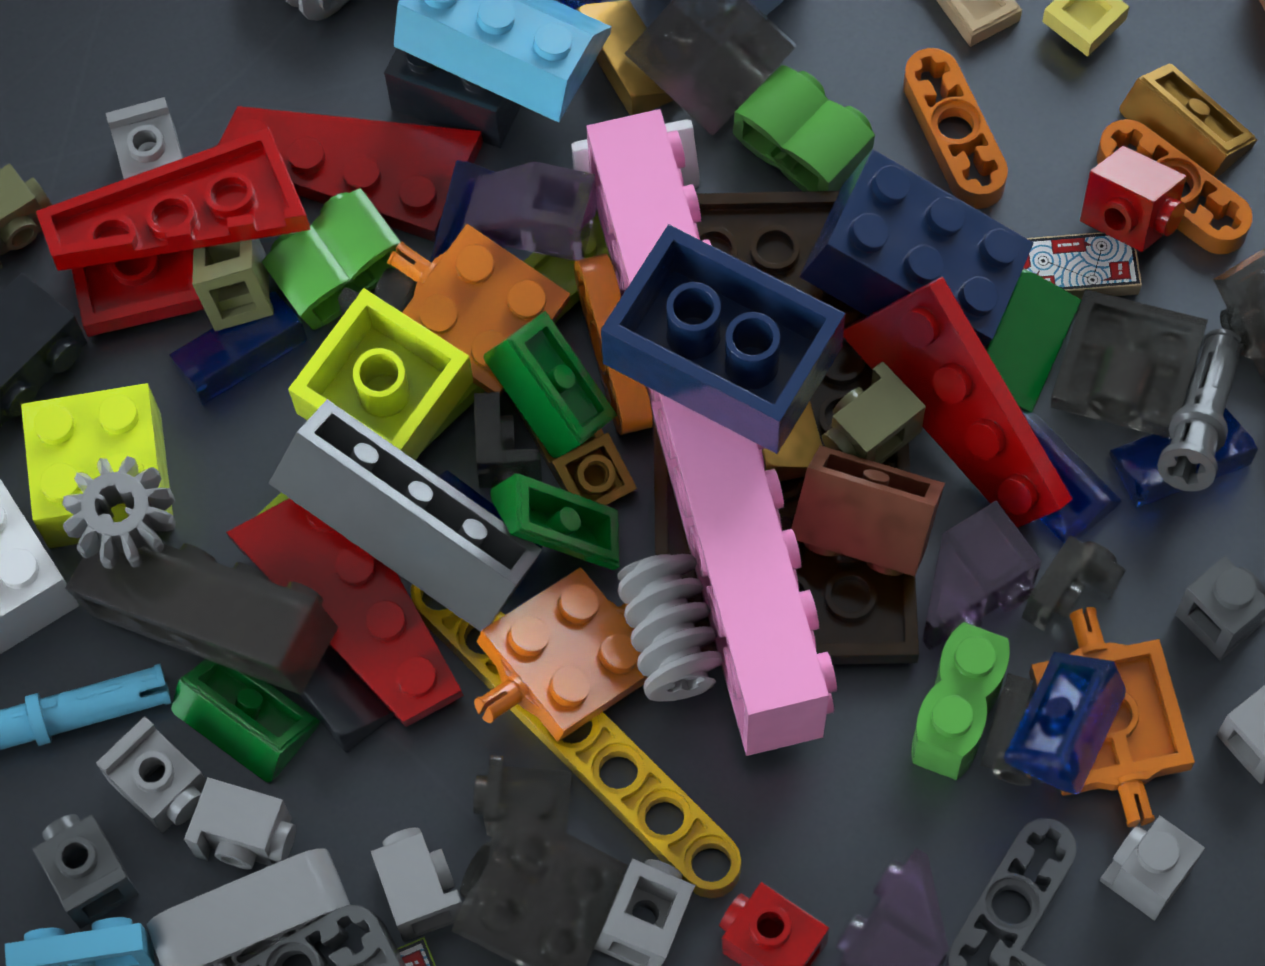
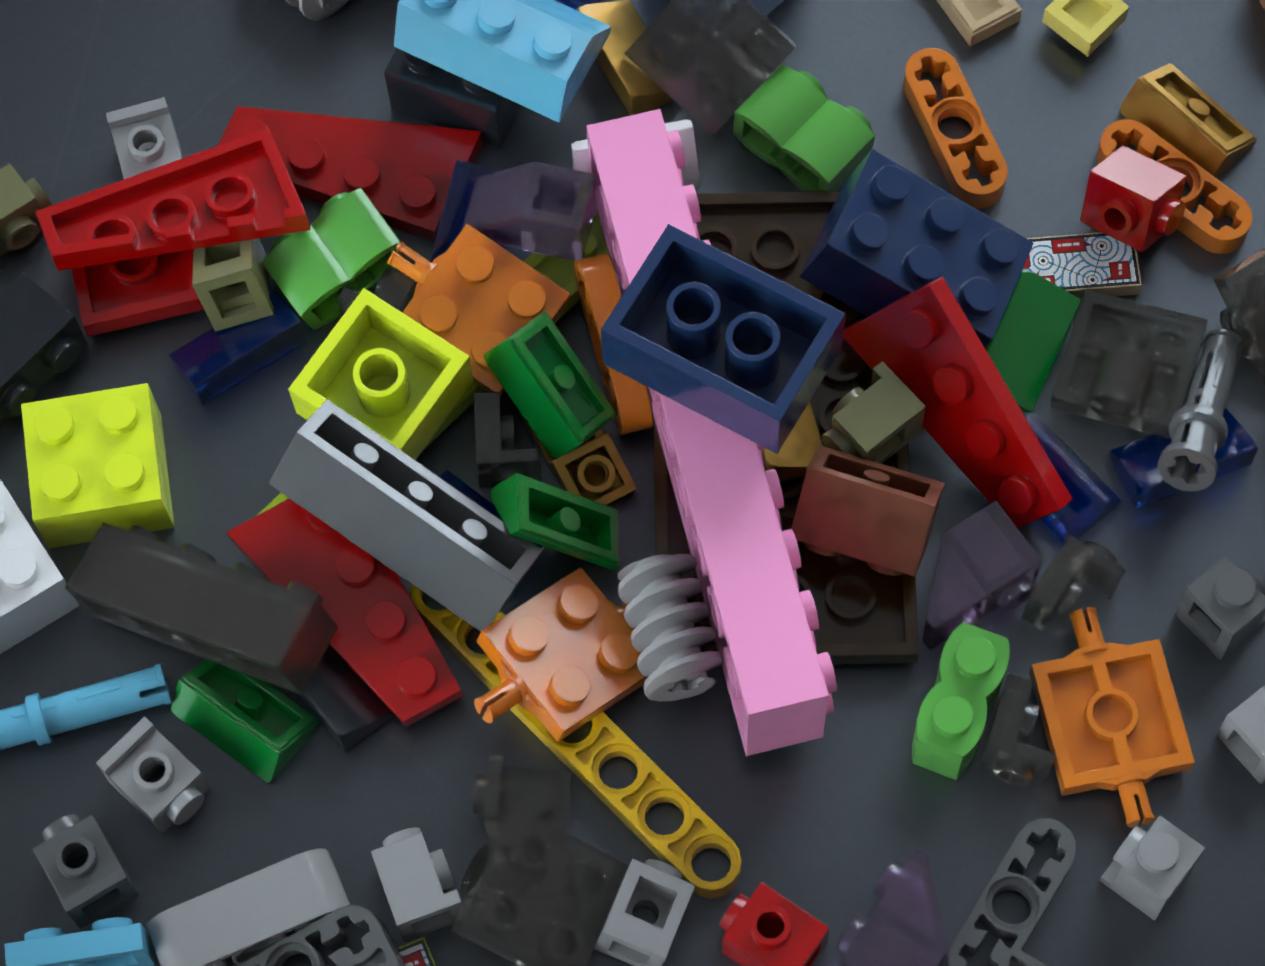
(93, 513): light grey gear -> none
(240, 826): light grey brick -> none
(1067, 720): clear blue slope -> none

